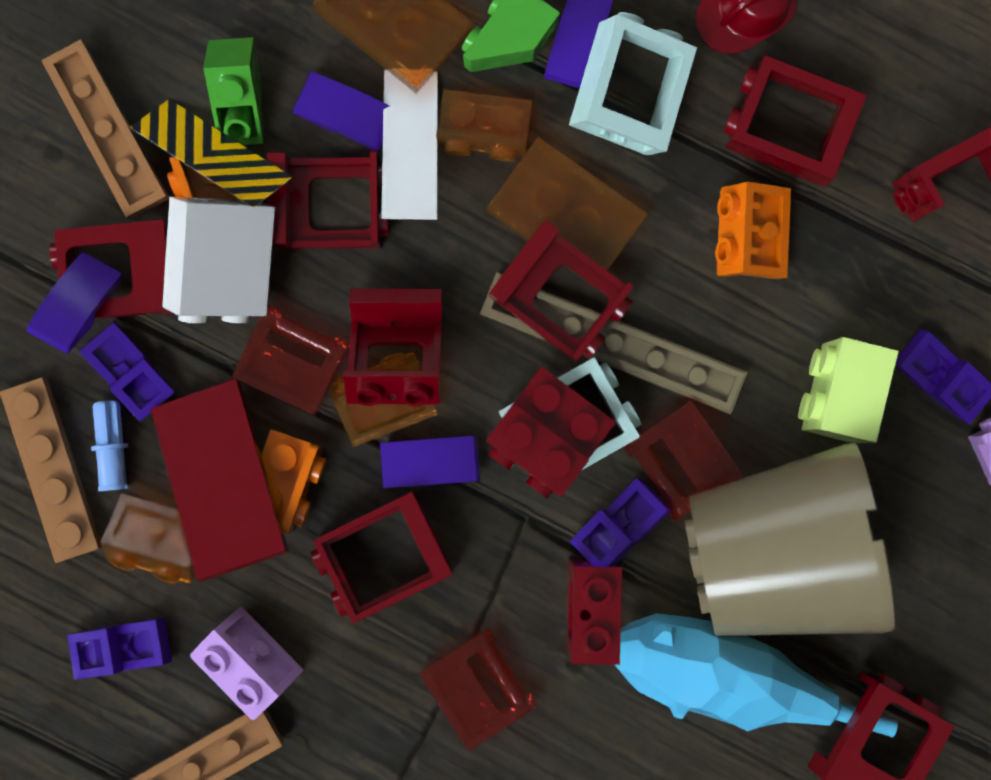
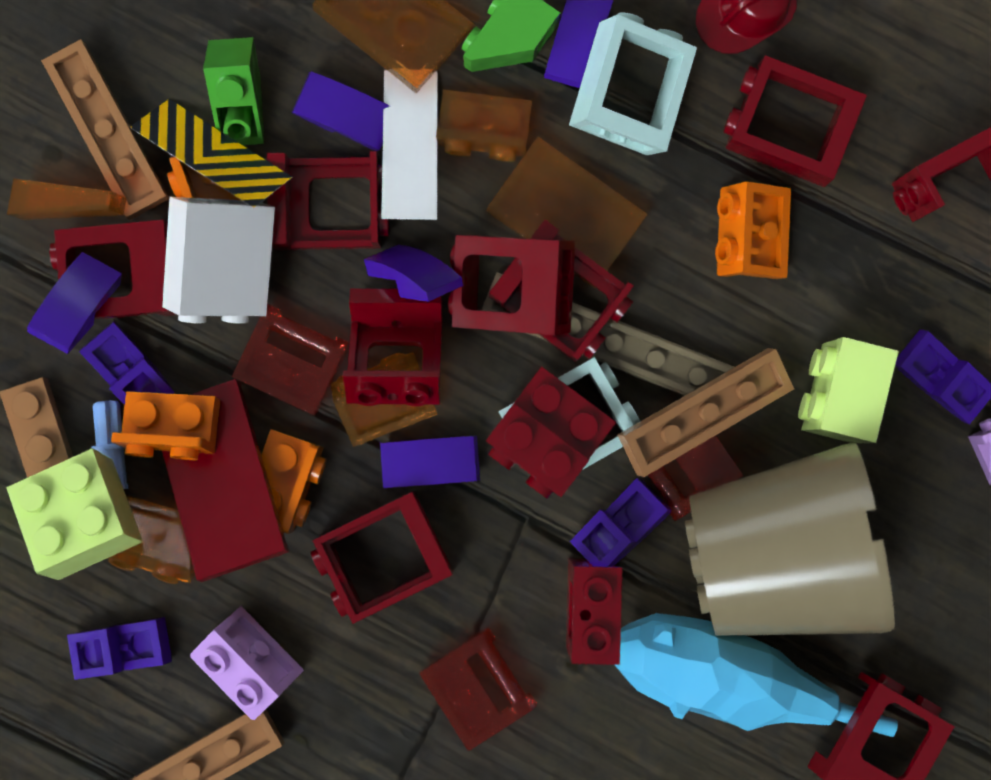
(49, 201): none -> clear orange piece
(74, 514): none -> yellowish green brick
(168, 423): none -> orange bracket
(415, 271): none -> dark purple slope
(545, 284): none -> dark red window
(705, 412): none -> medium nougat plate

